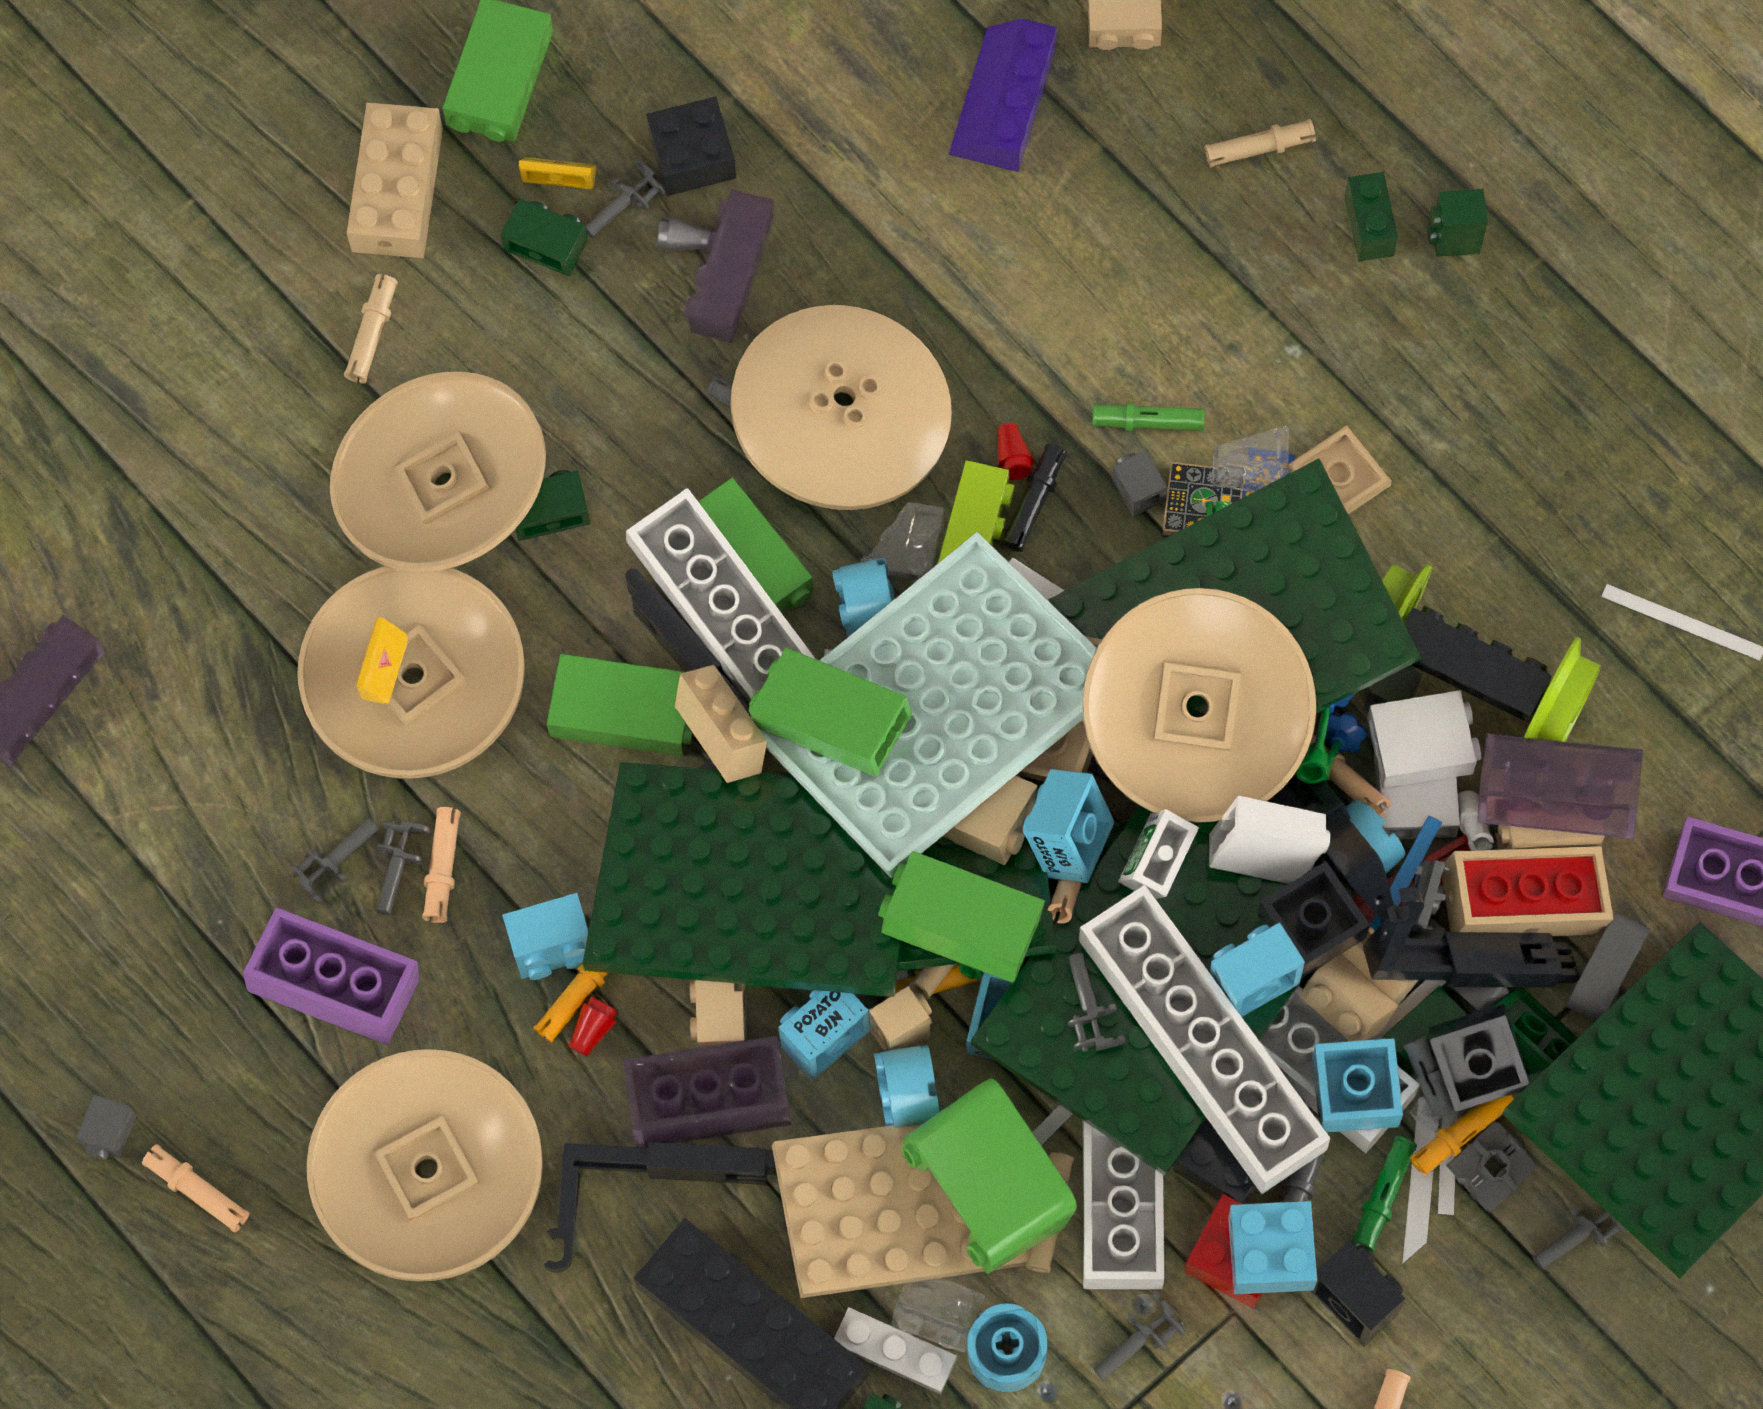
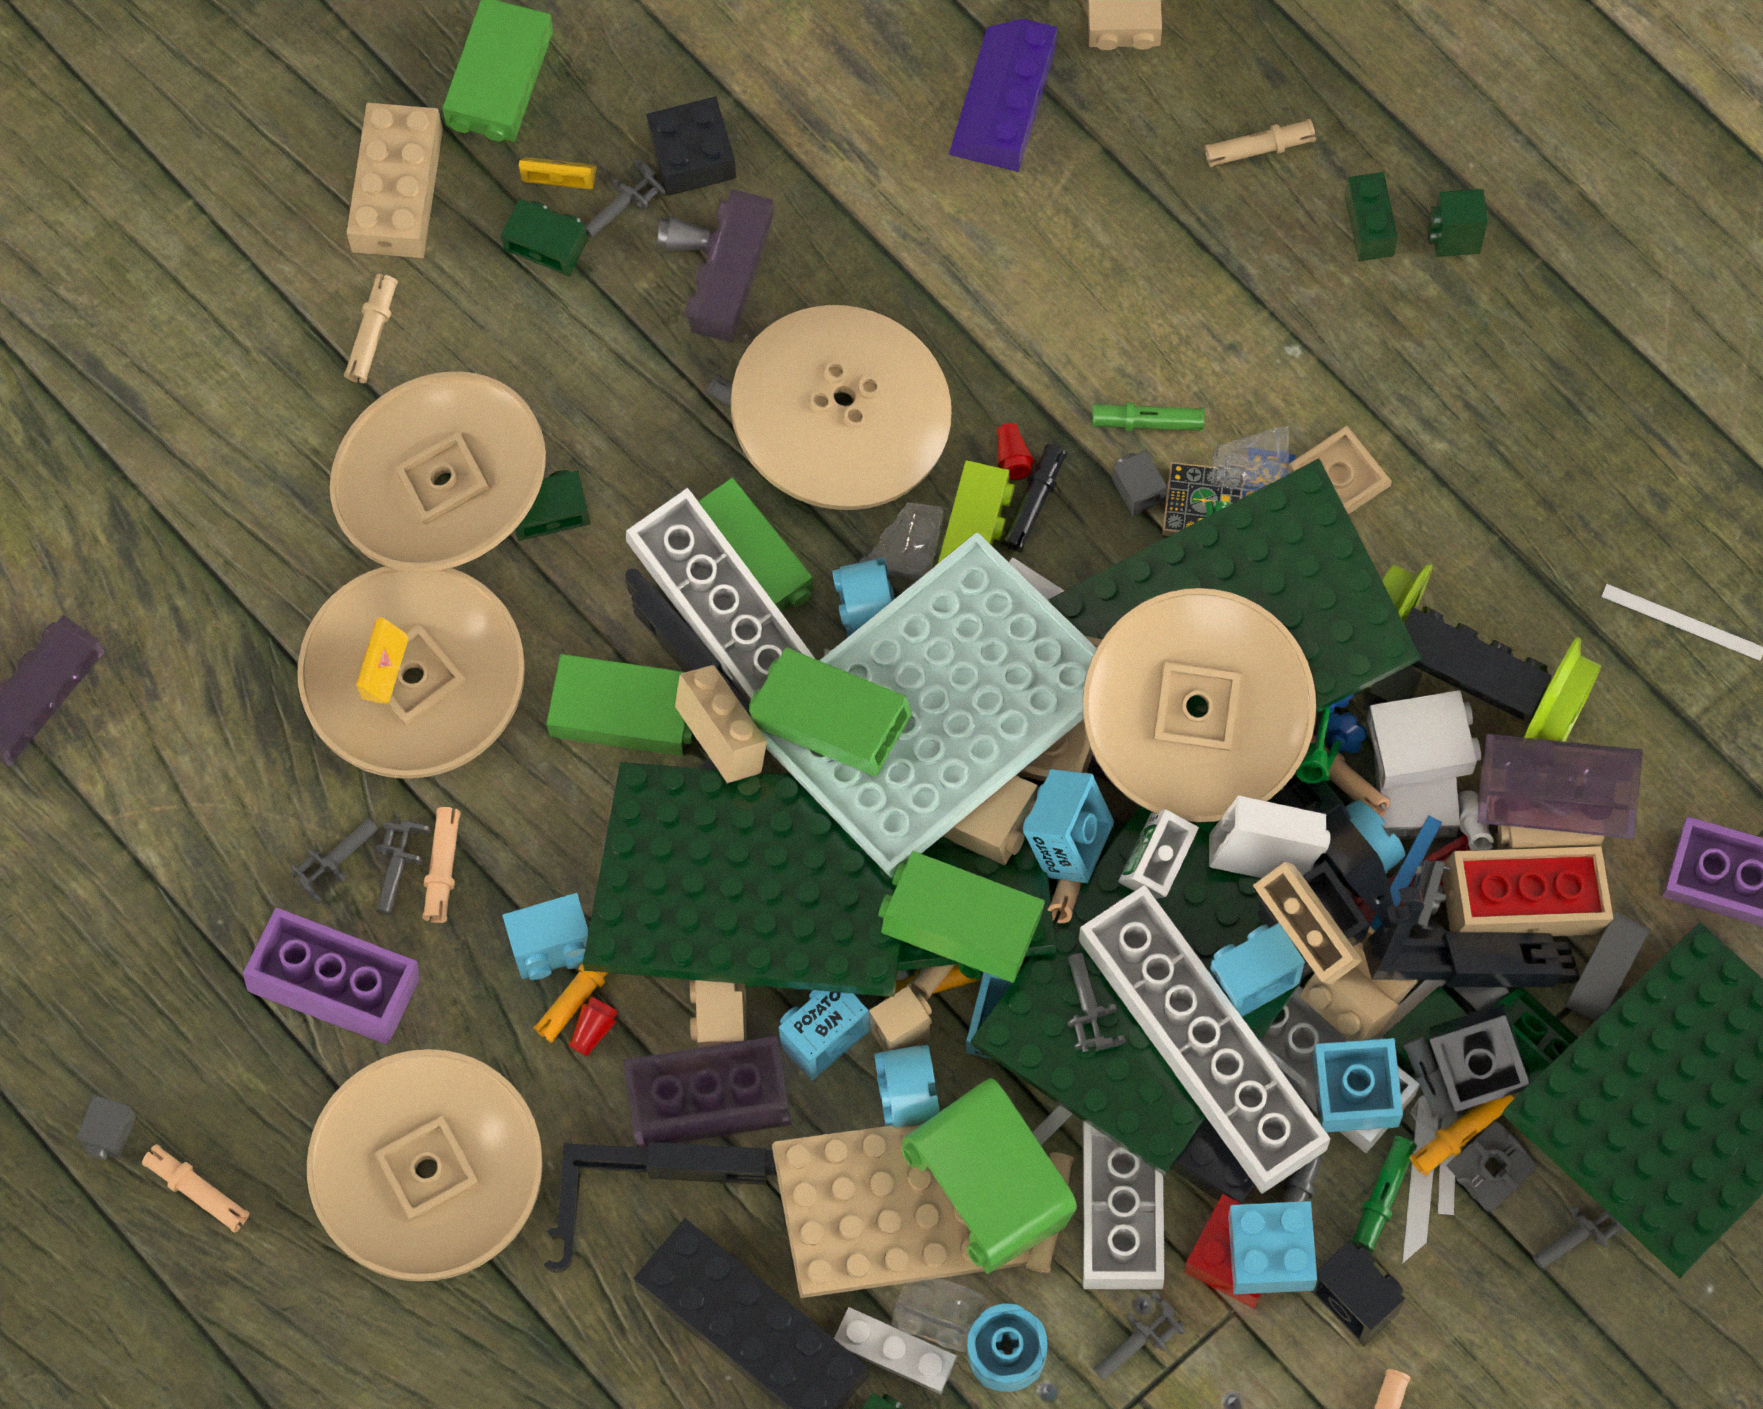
(1307, 923): none -> tan brick

